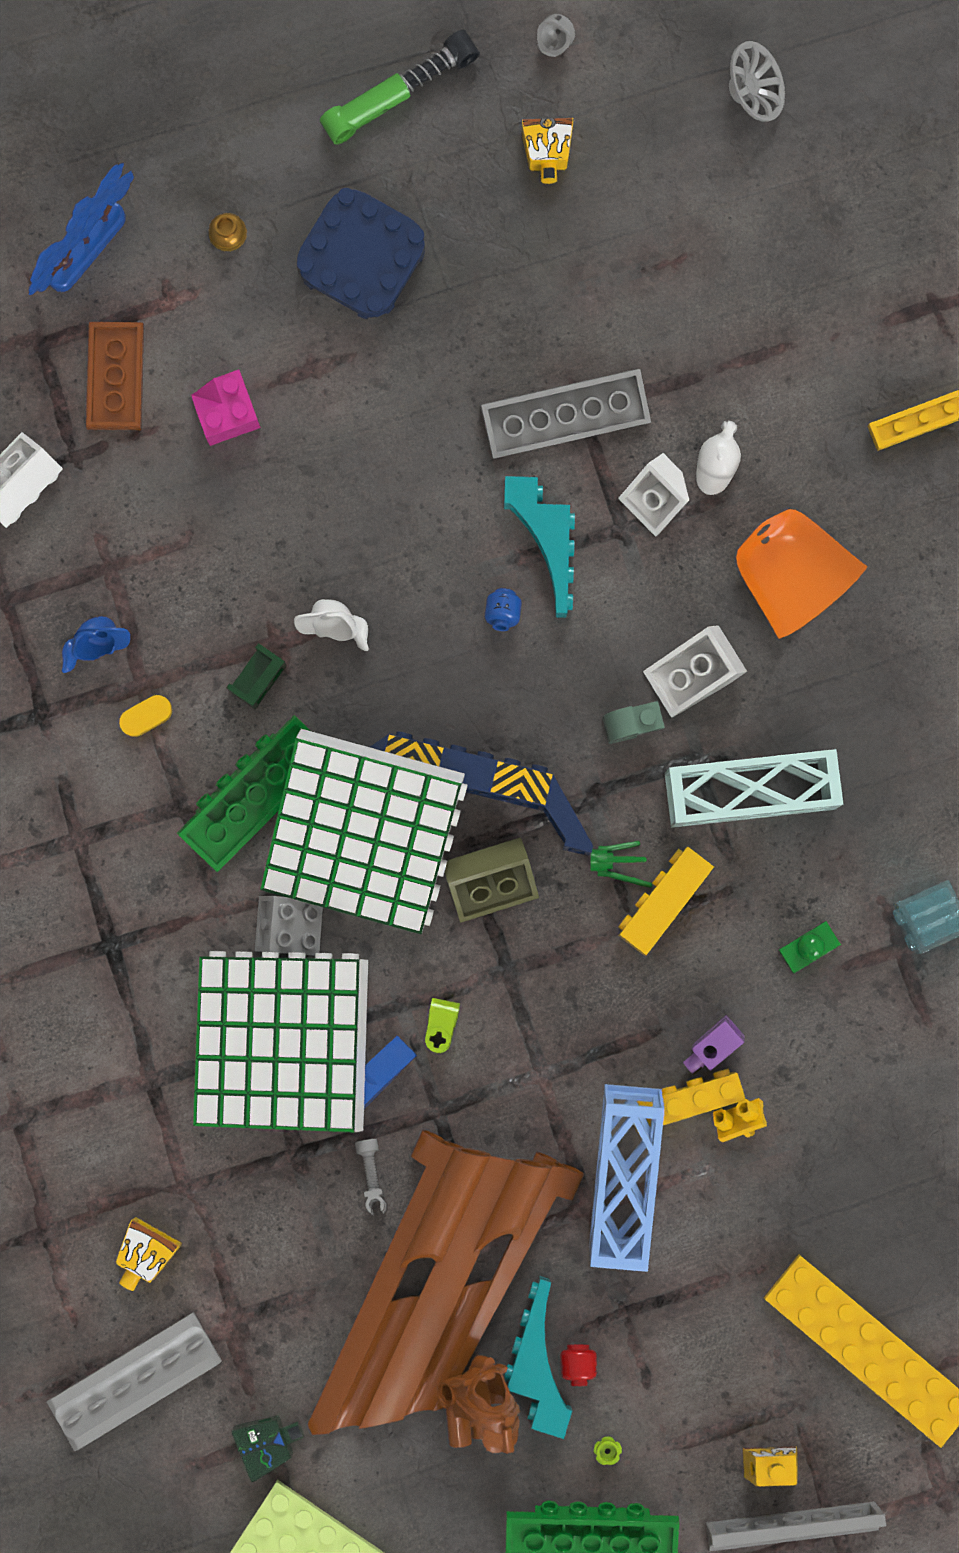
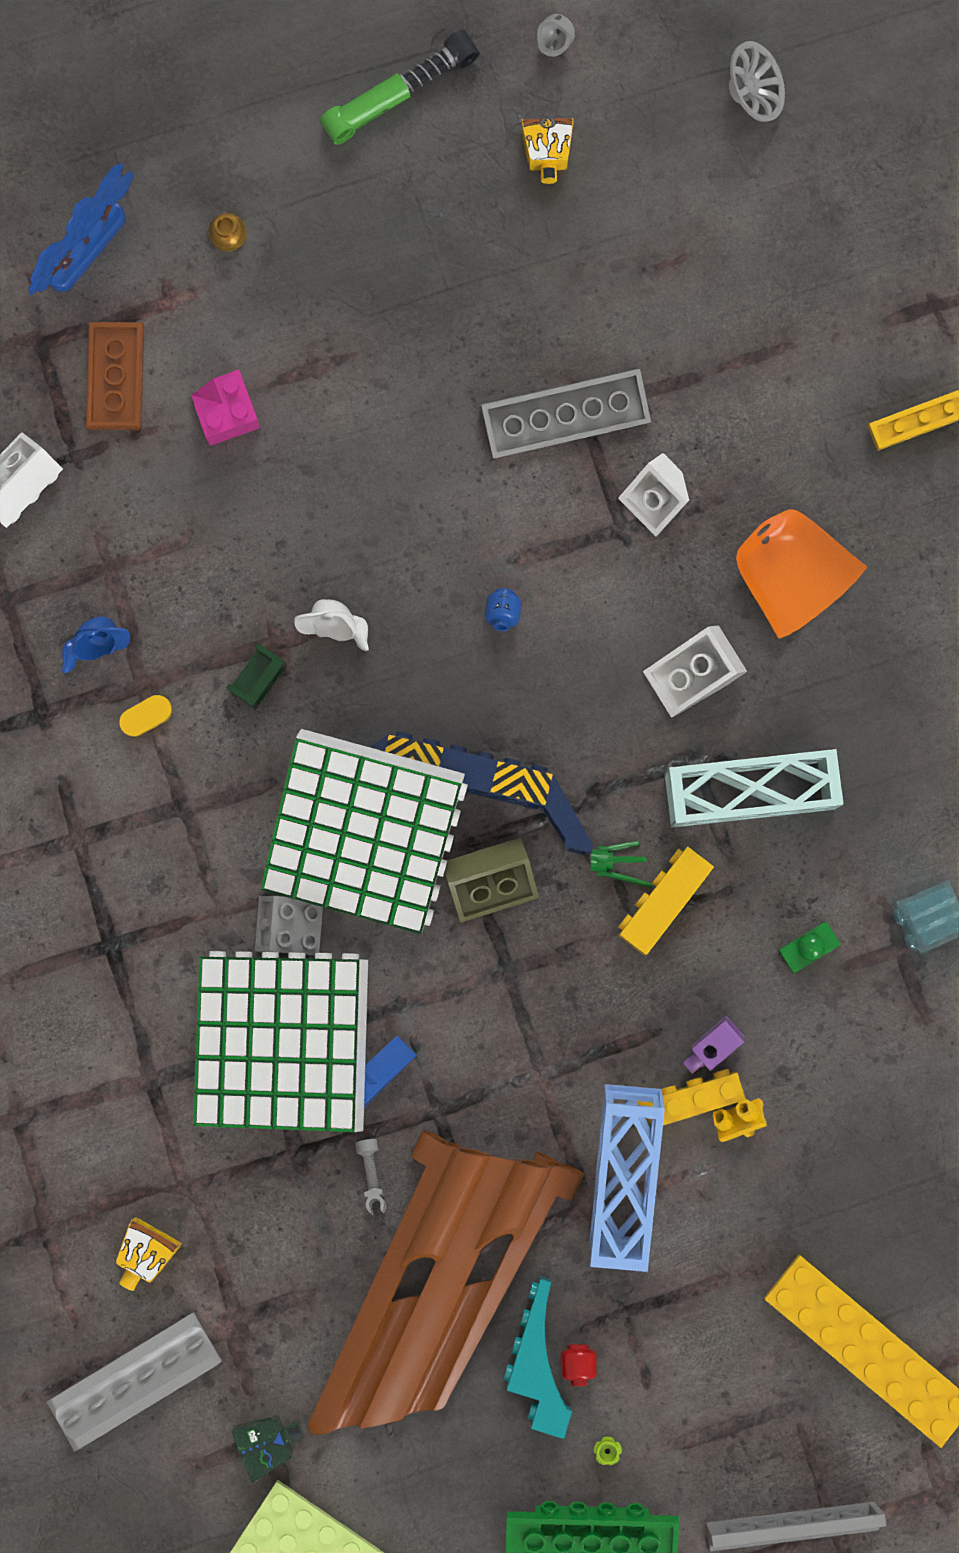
(243, 799): green plate -> none
(361, 253): dark blue plate -> none
(442, 1020): lime piece -> none
(470, 1410): dark orange helmet -> none
(550, 529): teal arch -> none
(632, 721): sand green brick -> none
(718, 460): white hair -> none
(771, 1466): yellow torso -> none

